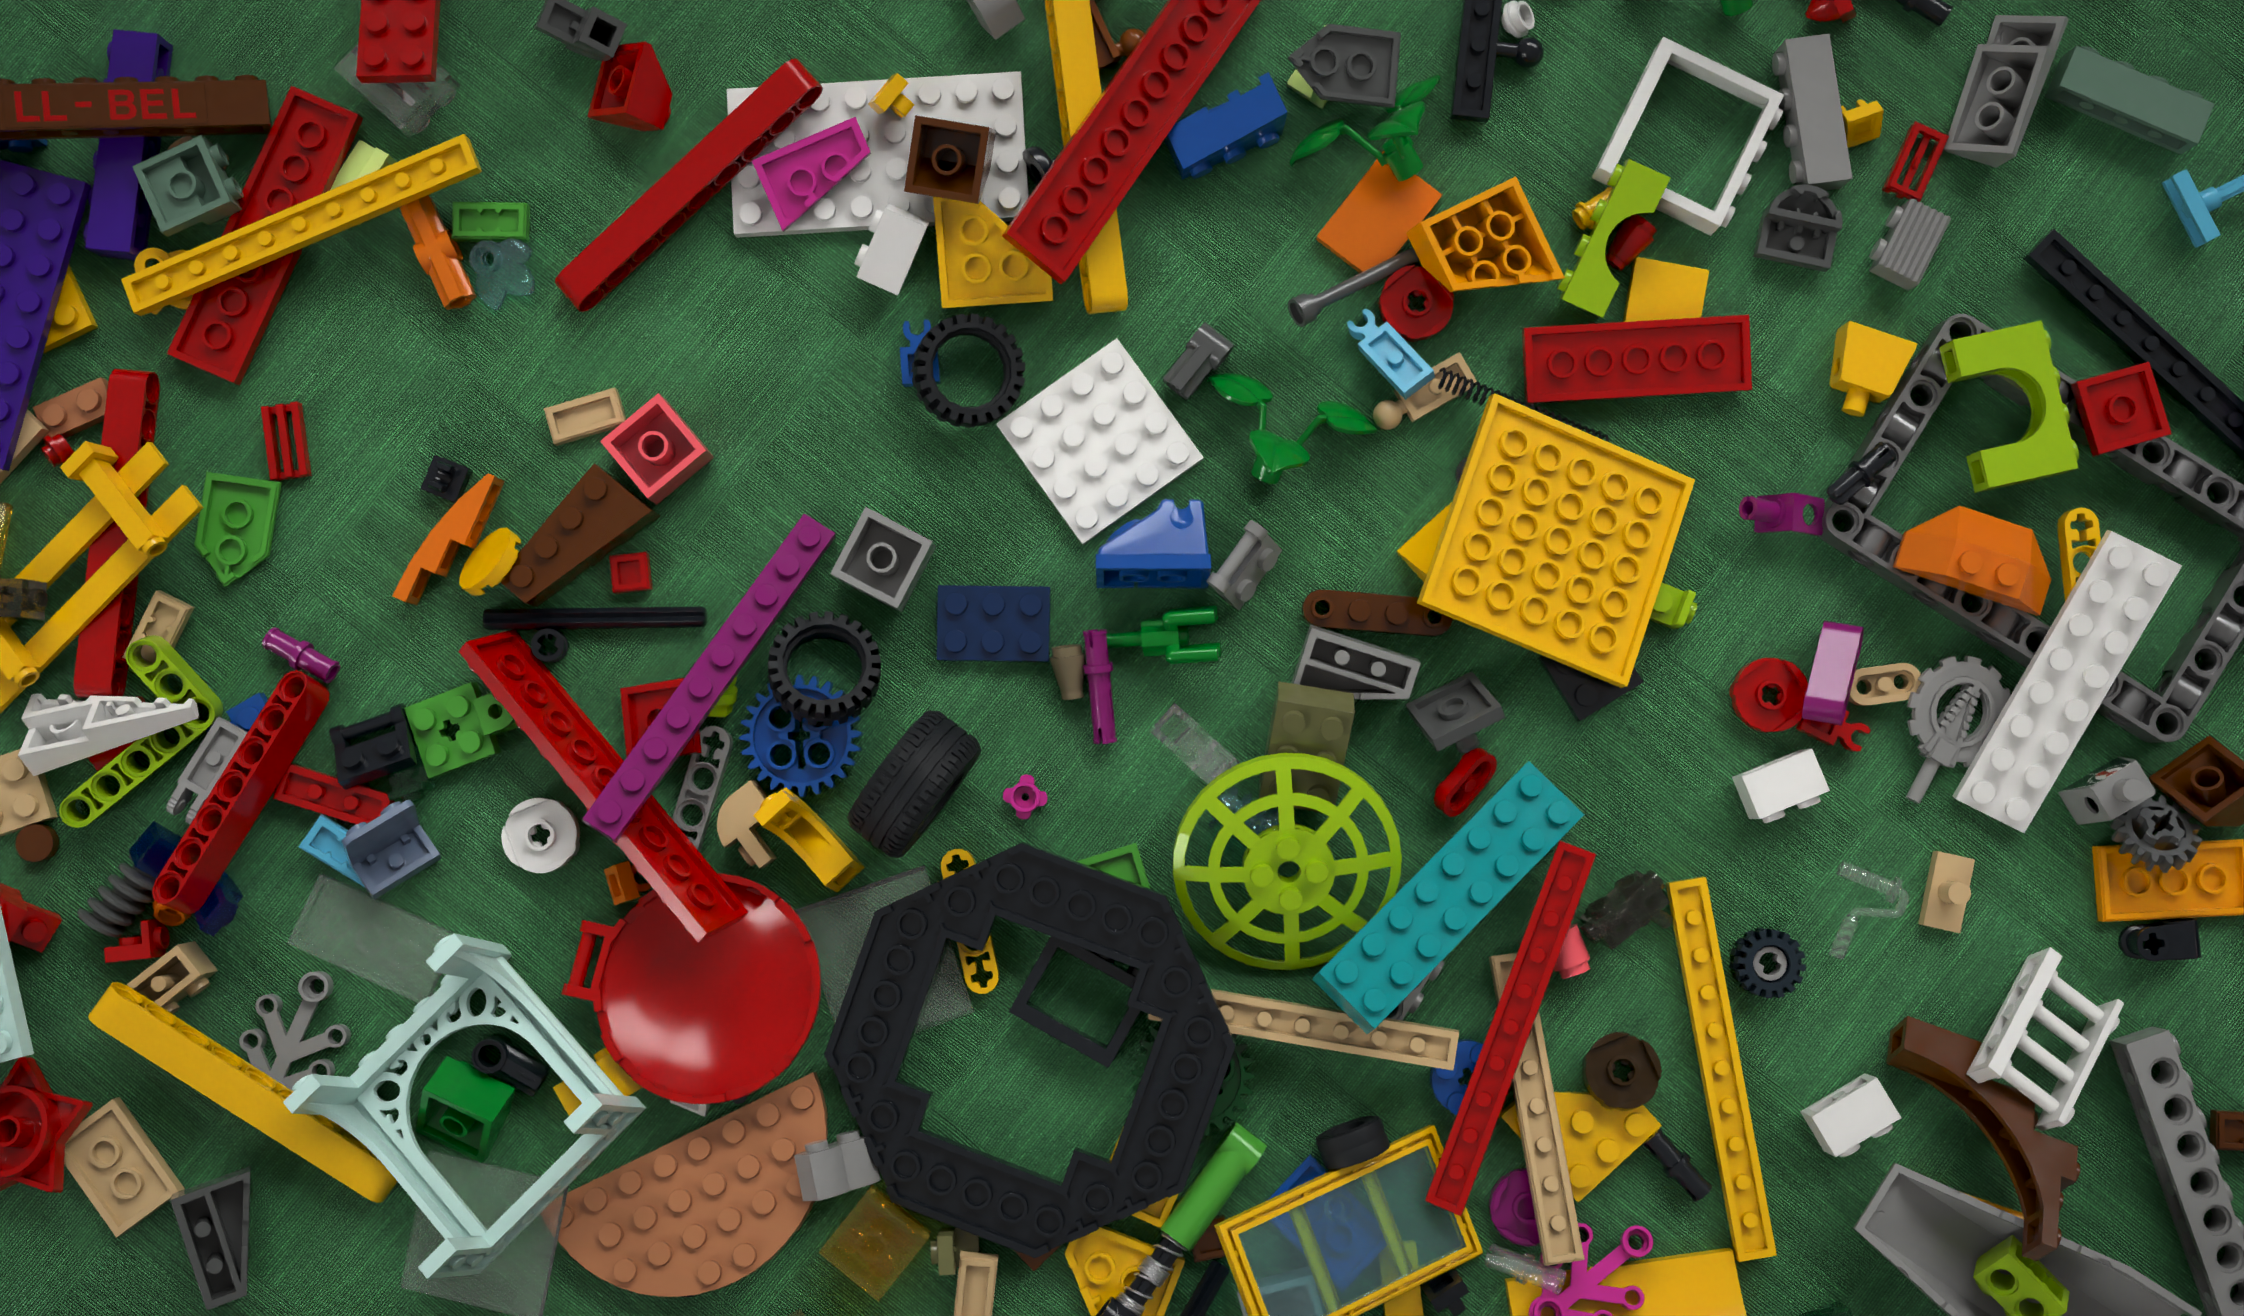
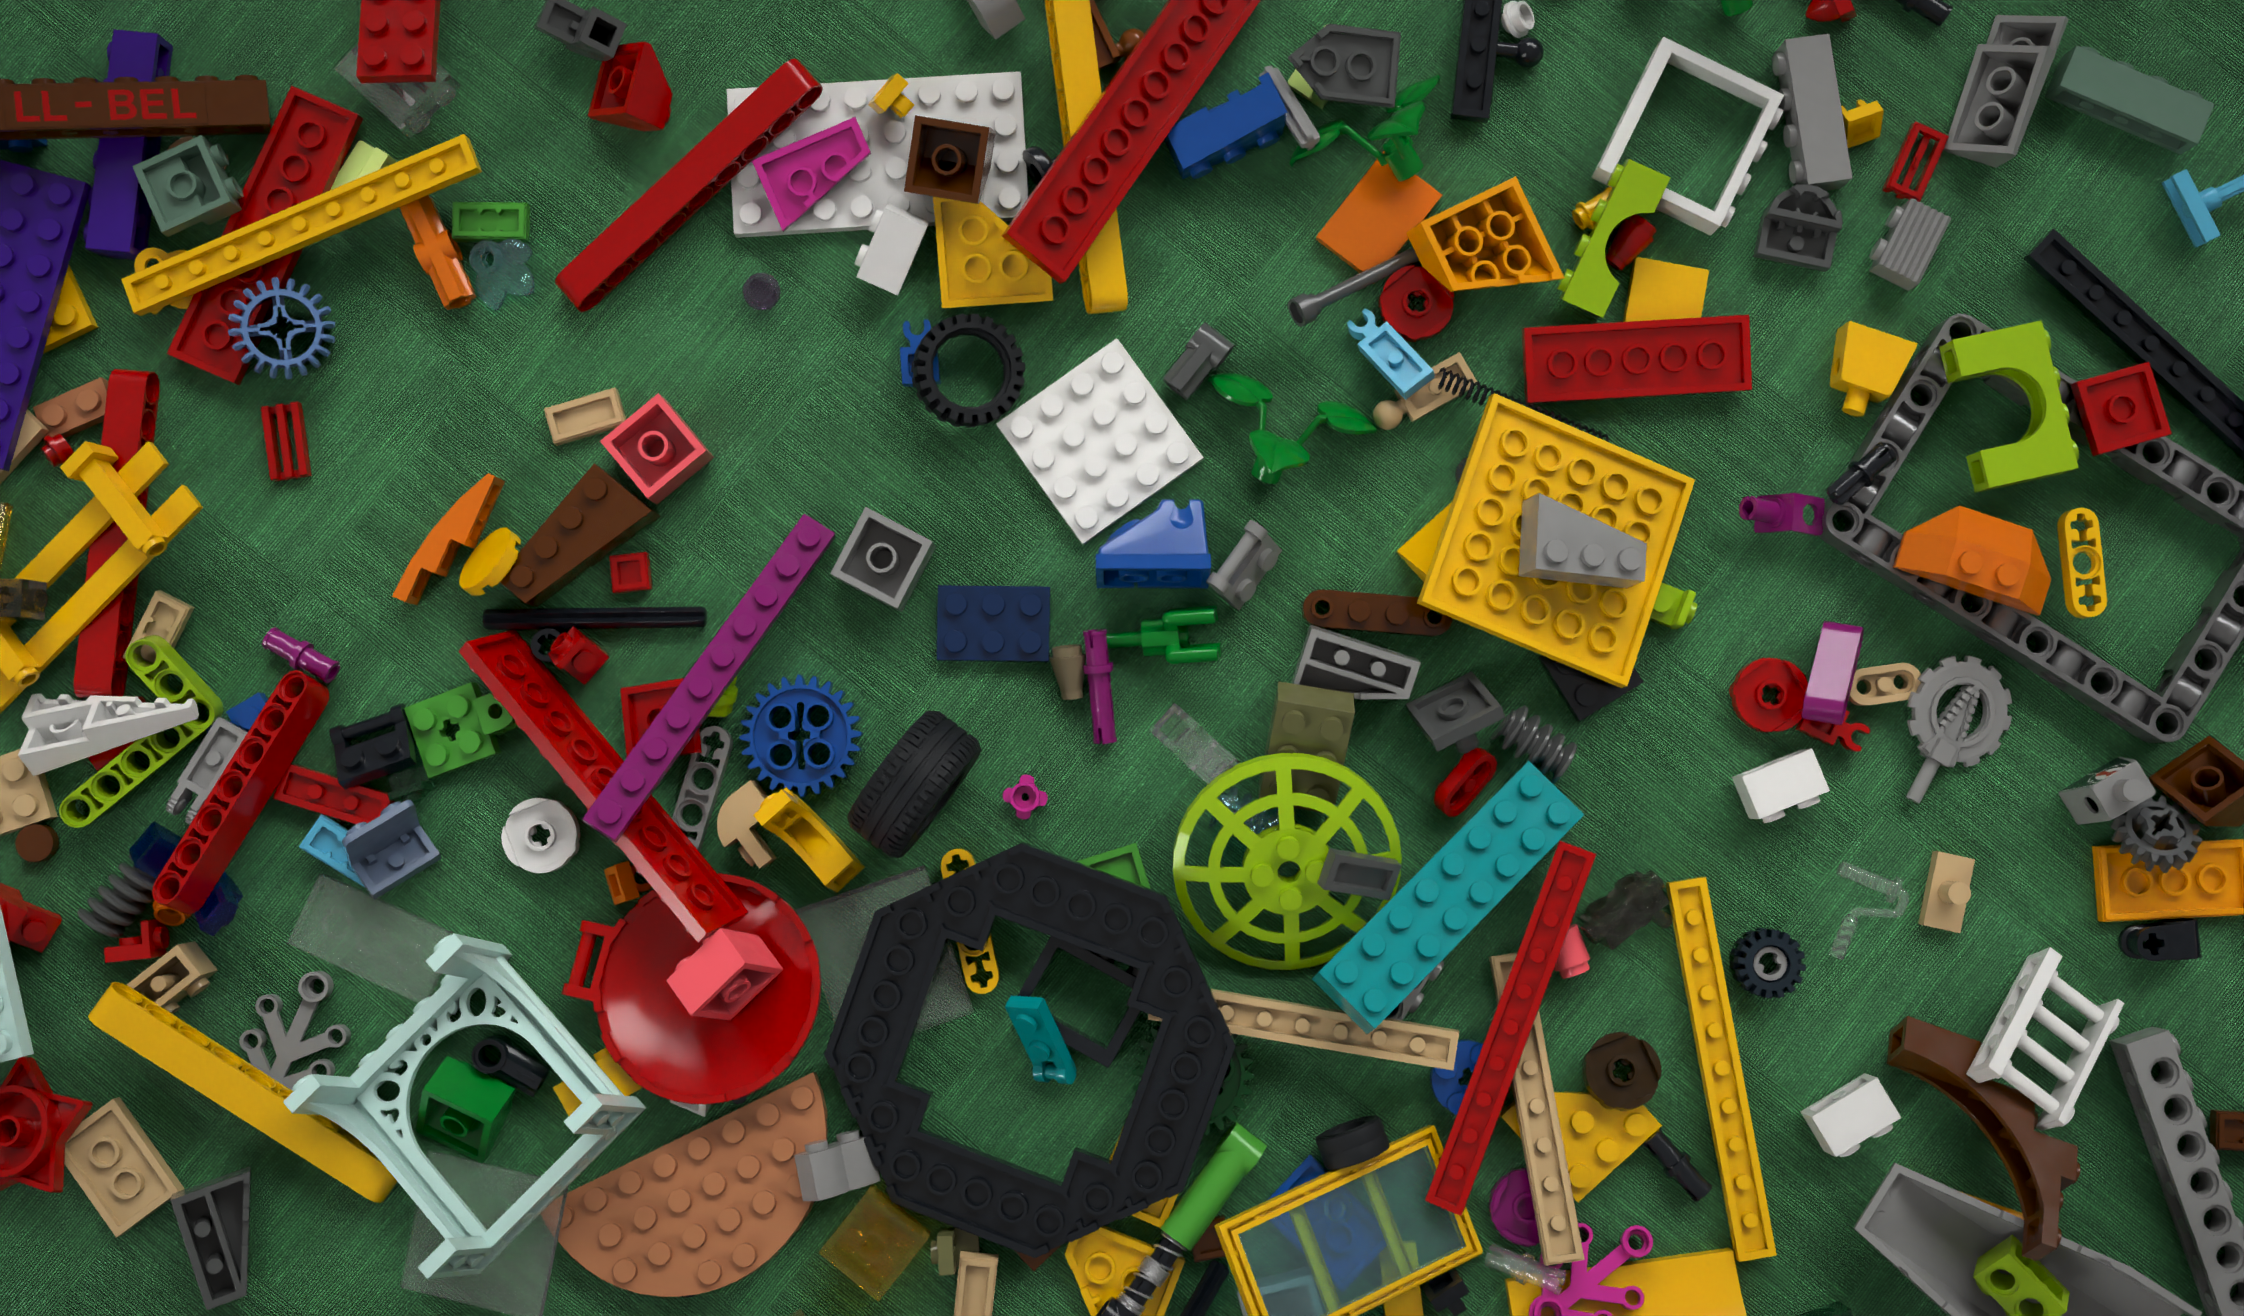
(236, 523): bright green tile -> none
(277, 296): none -> medium blue gear
(446, 479): black tile -> none
(577, 655): none -> red bracket
(724, 974): none -> coral brick
(761, 291): none -> plate
(824, 628): black tyre -> none
(1041, 1039): none -> teal plate
(1296, 119): none -> light grey axle
(1359, 874): none -> dark grey tile
(1536, 742): none -> dark grey piece
(1576, 548): none -> light grey wedge
(2066, 680): white plate -> none

